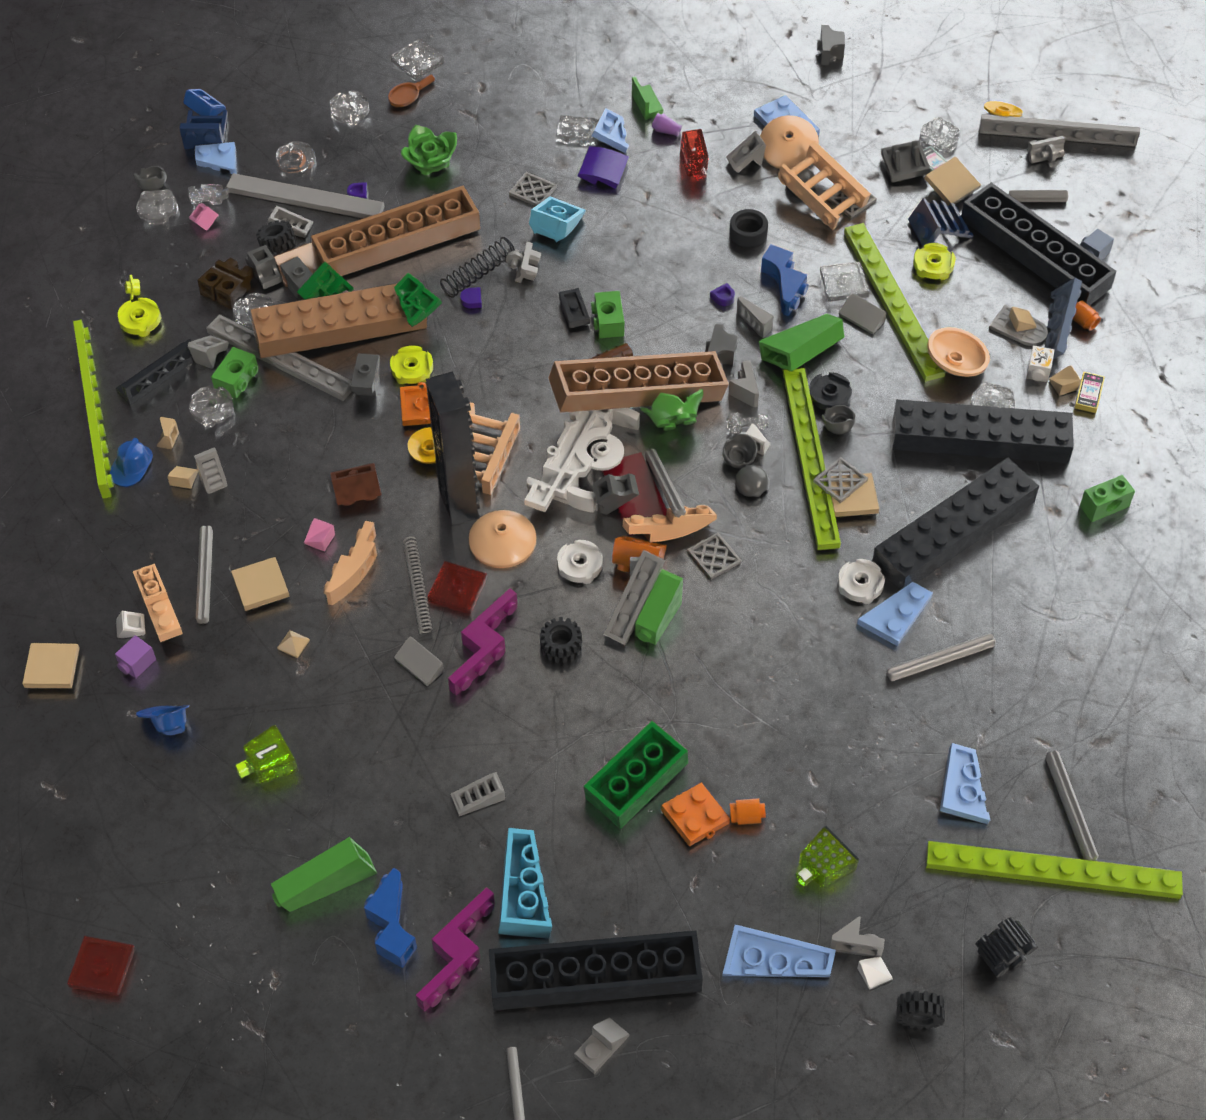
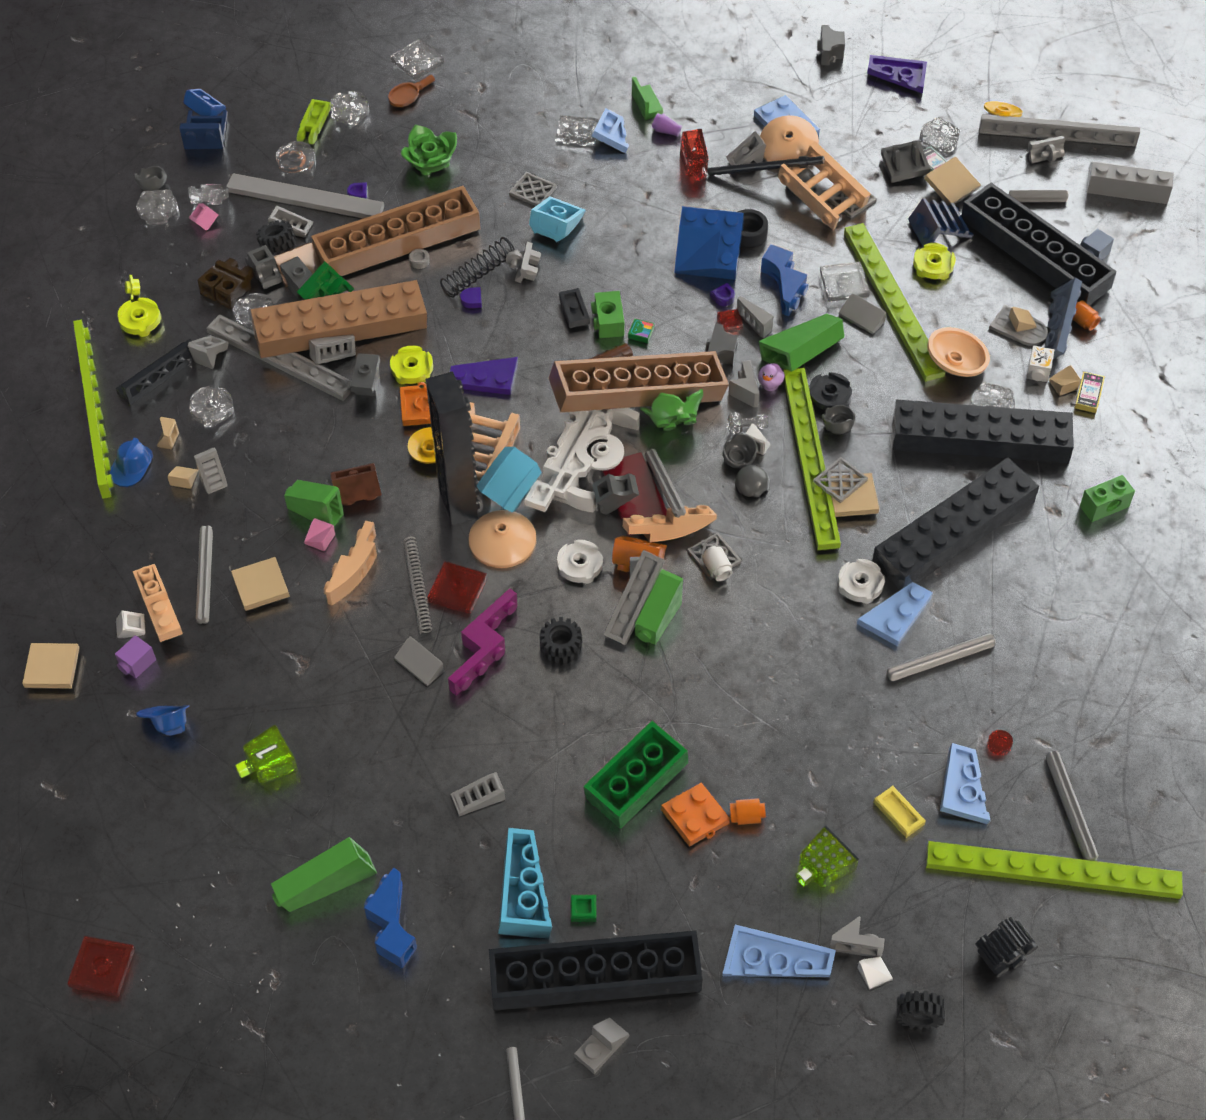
(217, 156): light blue wing -> none
(235, 371): bright green brick -> none
(293, 644): tan slope -> none
(313, 120): none -> lime hinge
(315, 501): none -> bright green slope
(321, 344): none -> light grey slope
(415, 299): green slope -> none
(419, 258): none -> light grey tile
(456, 949): magenta bracket -> none
(488, 376): none -> dark purple wing
(509, 478): none -> medium azure slope
(583, 908): none -> green tile
(603, 165): dark purple slope -> none
(641, 330): none -> green tile
(709, 242): none -> blue slope
(717, 563): none -> white brick
(730, 320): none -> clear red tile
(771, 376): none -> lavender animal
(802, 162): none -> black bar
(899, 71): none -> dark purple wing
(899, 811): none -> light yellow tile
(1000, 742): none -> clear red tile
(1129, 182): none -> light grey slope

